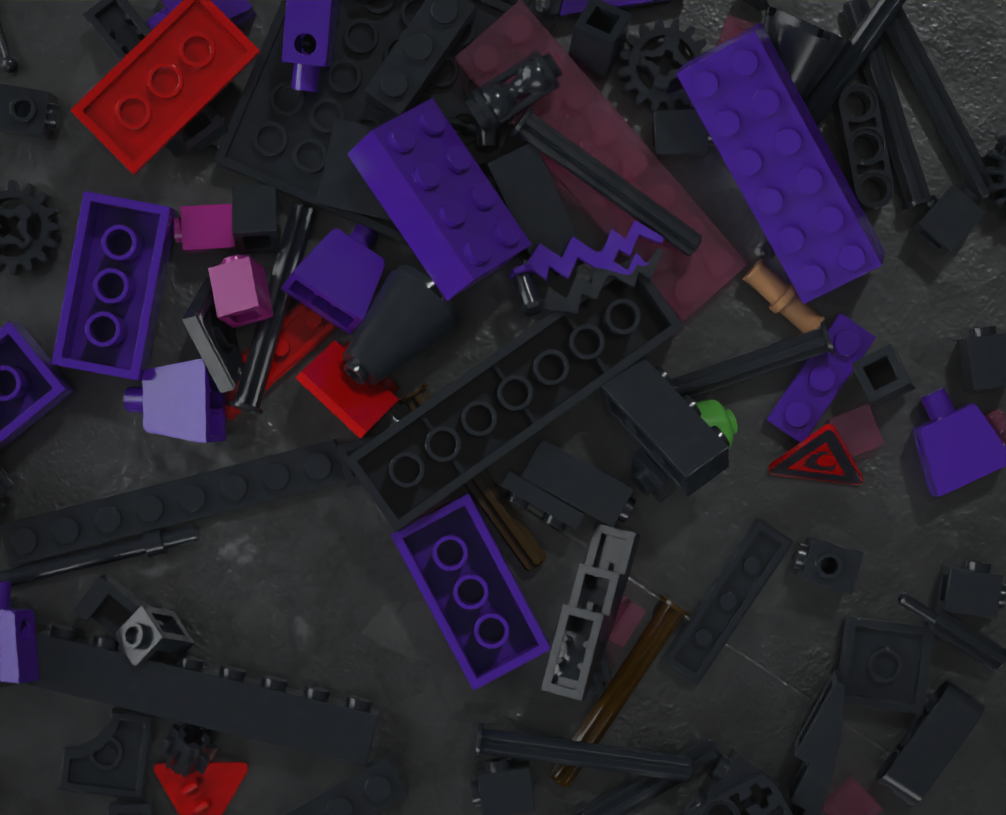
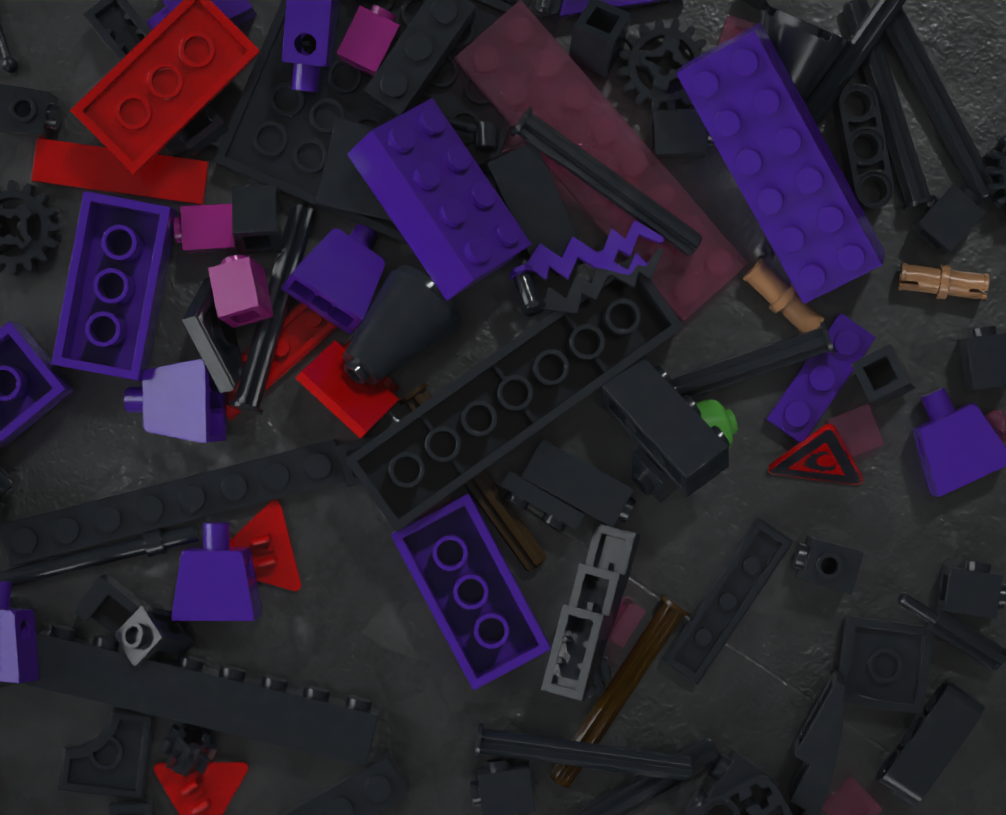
(100, 170): none -> red tile
(216, 580): none -> dark purple torso
(270, 547): none -> red piece
(369, 39): none -> magenta brick
(496, 101): black piece -> none
(943, 281): none -> medium nougat pin

